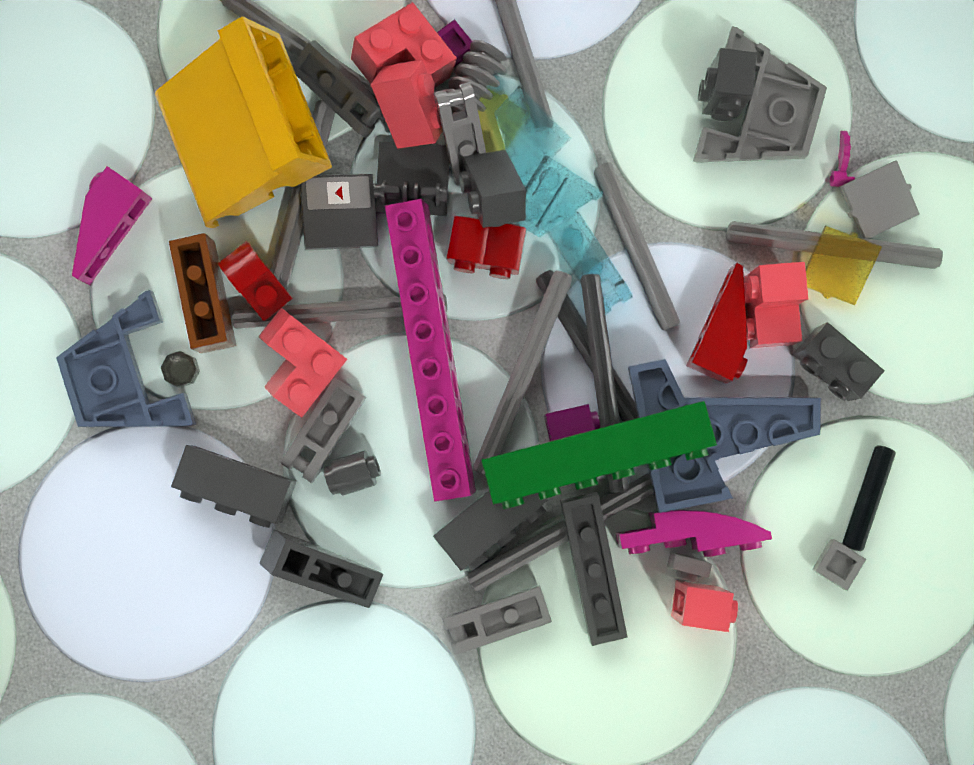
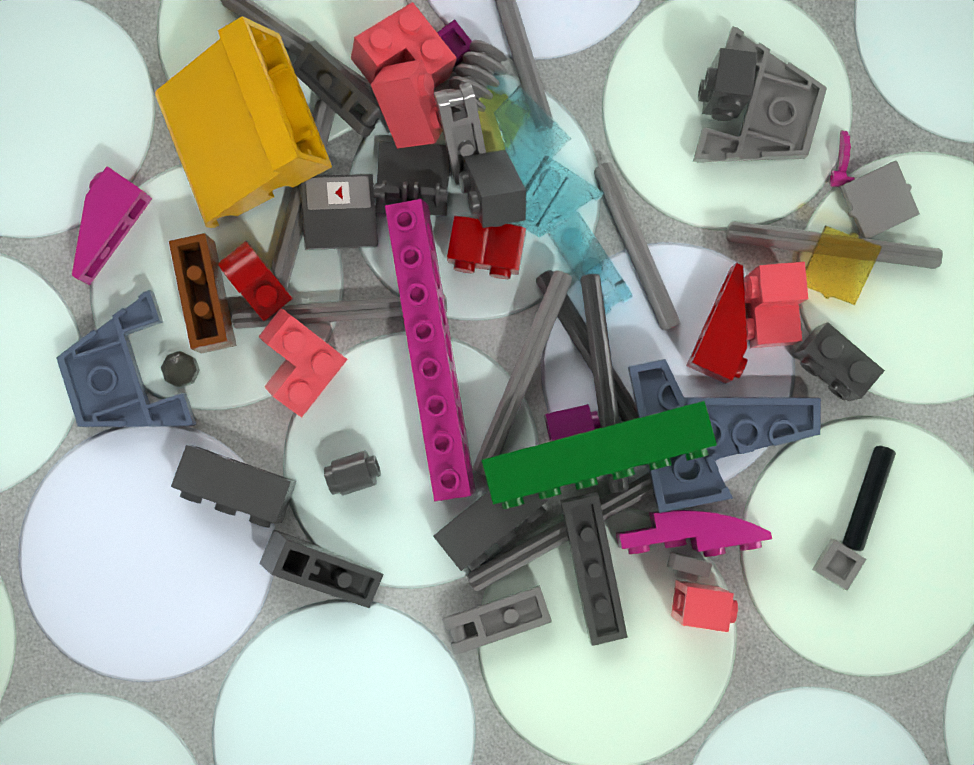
(324, 429): light grey plate -> none

